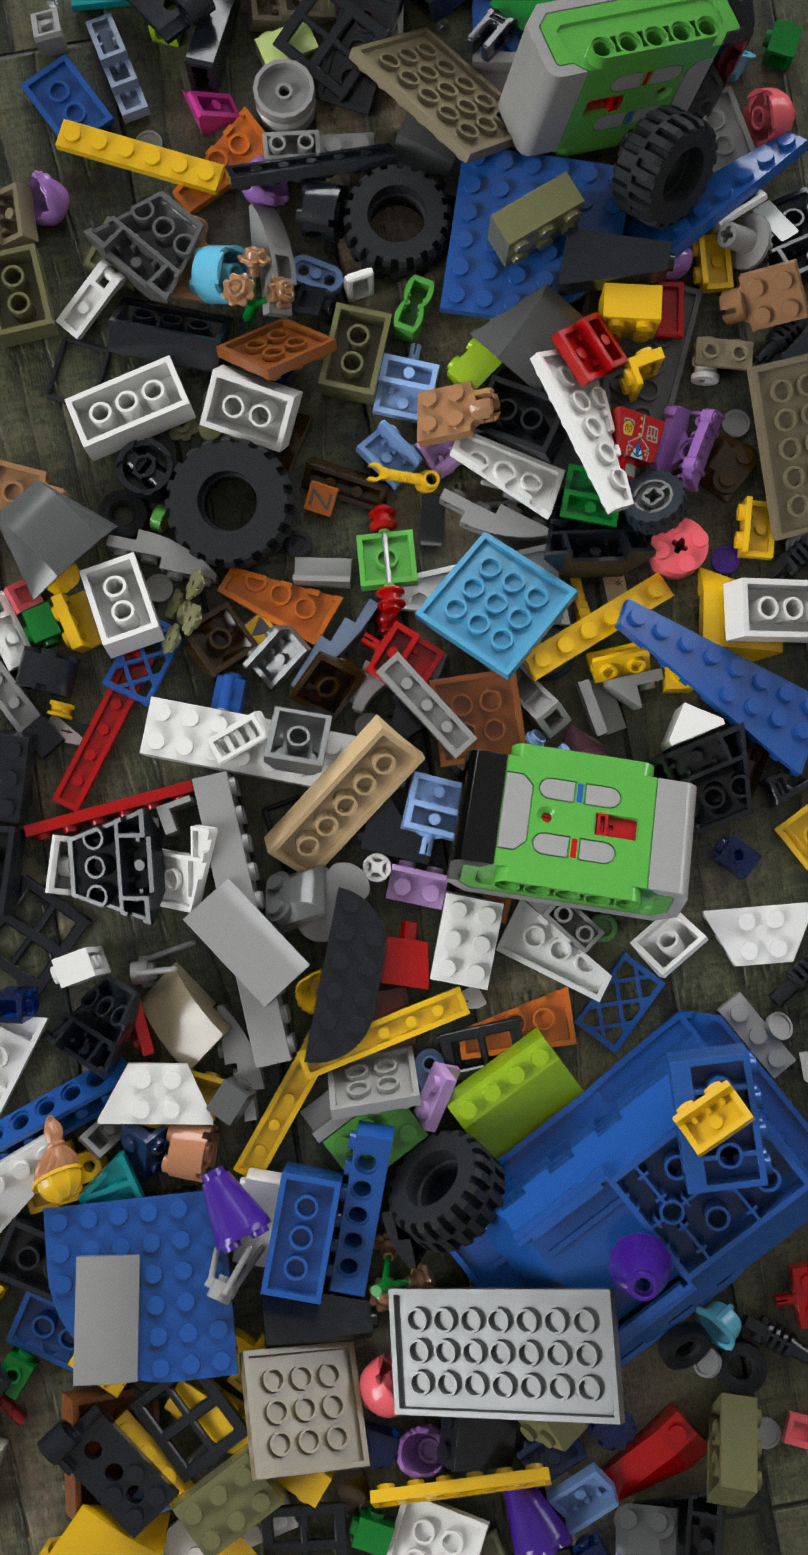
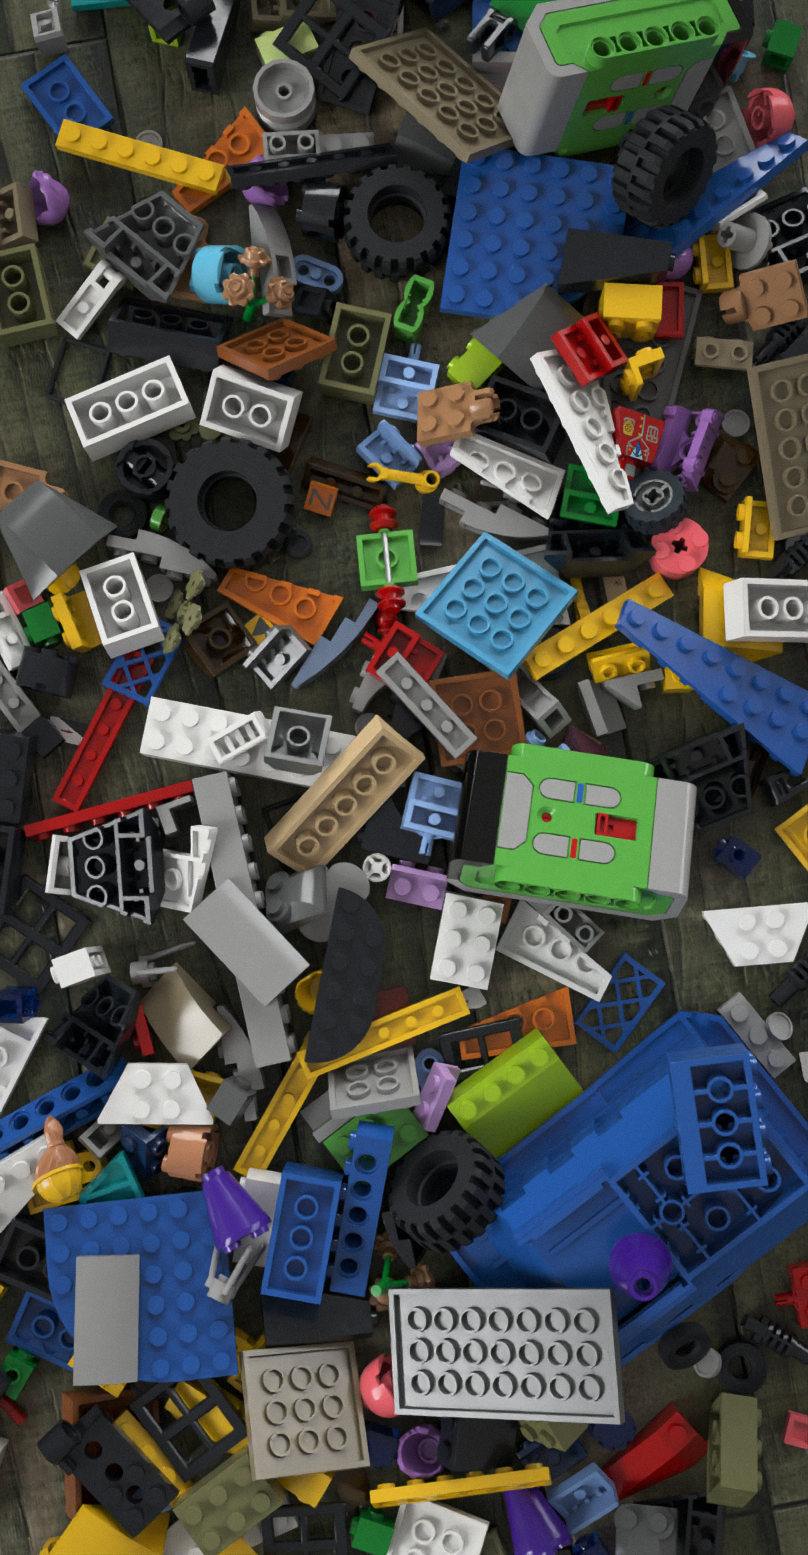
(60, 709): yellow bush -> none
(117, 68): sand blue slope -> none
(211, 110): dark pink slope -> none
(229, 693): blue brick -> none
(323, 572): light grey panel -> none
(327, 684): dark brown slope -> none
(359, 284): white slope -> none
(406, 959): red torso -> none
(535, 220): olive brick -> none
(607, 924): bright green tile -> none
(668, 943): white slope -> none
(687, 724): white slope -> none
(704, 375): white wheel -> none
(712, 1117): yellow bracket -> none
(720, 1323): medium azure piece -> none
(724, 560): dark purple piece -> none
(768, 1433): light grey piece -> none
(779, 223): white sticker -> none

